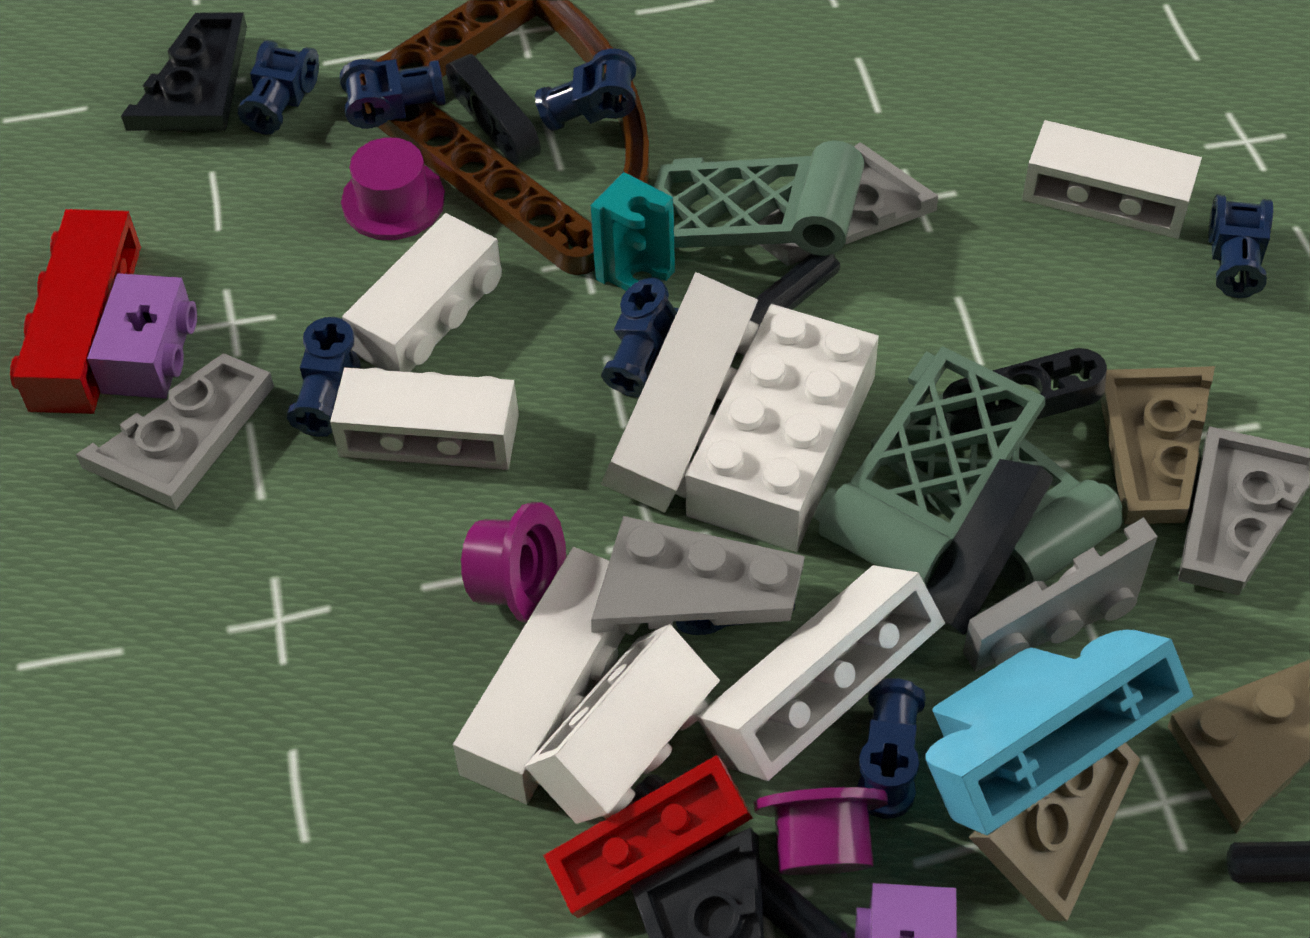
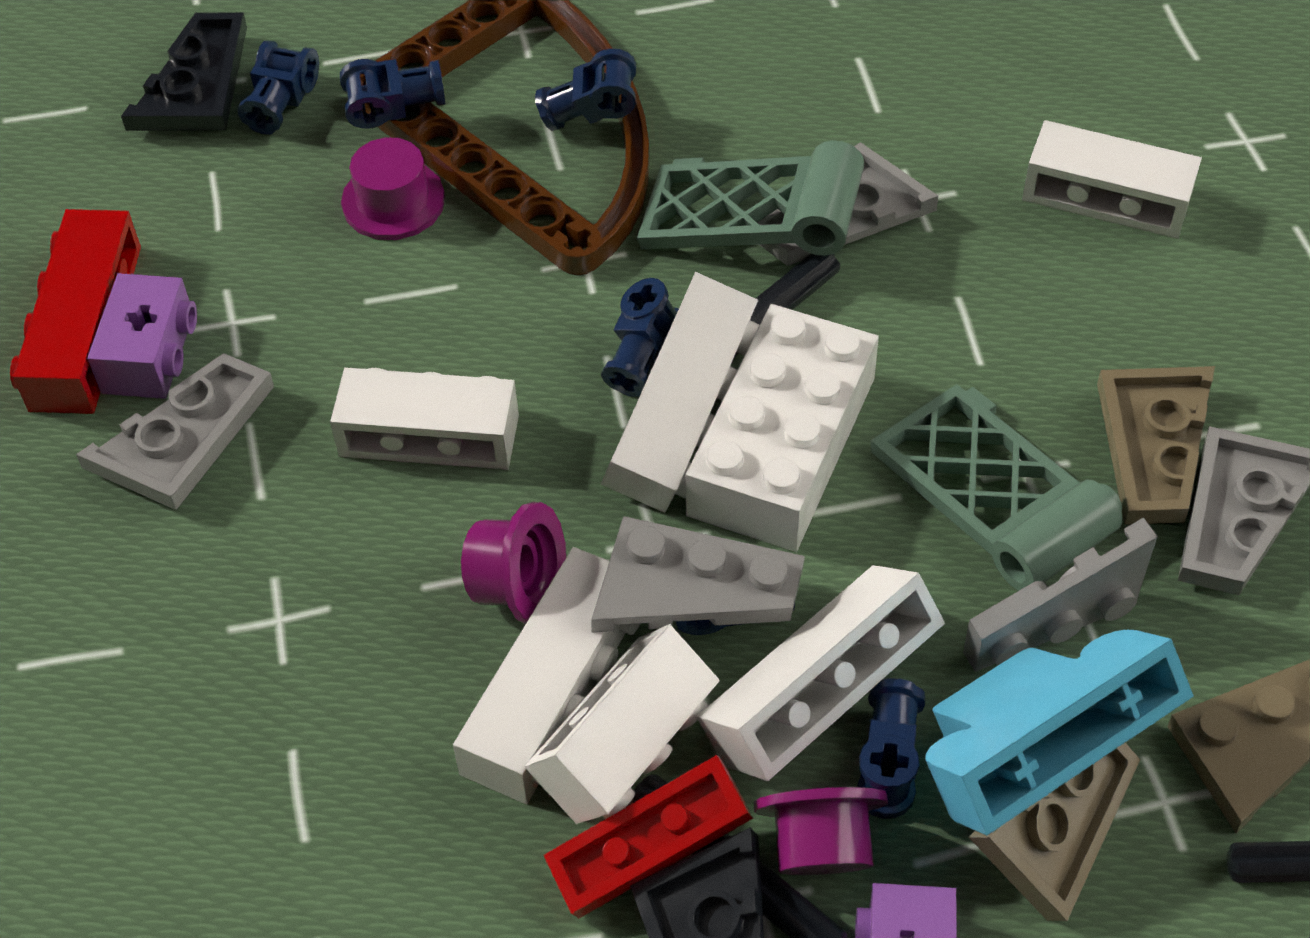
(327, 351): dark blue connector -> none
(424, 295): white brick -> none
(493, 109): black beam -> none
(632, 232): teal hinge -> none
(881, 522): sand green piece -> none
(986, 541): black tile -> none
(1037, 373): black beam -> none
(1240, 241): dark blue connector -> none

